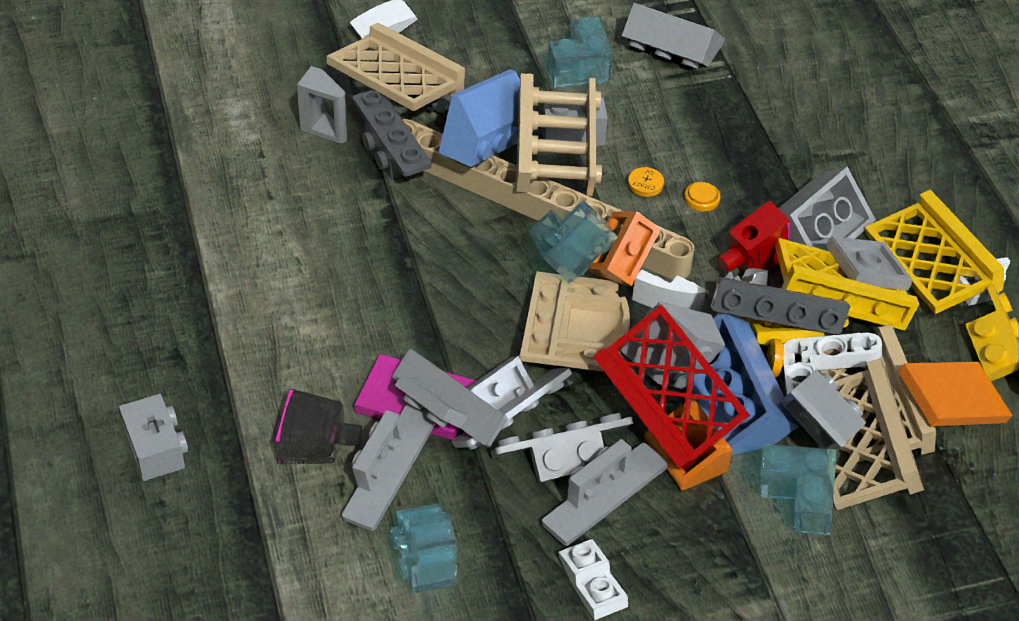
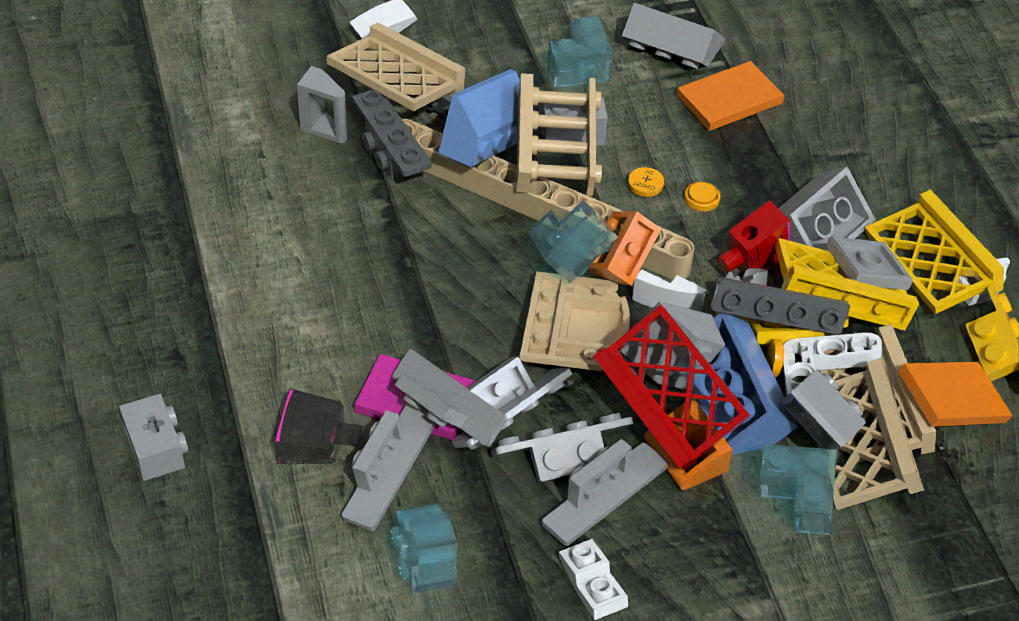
(730, 95): none -> orange tile

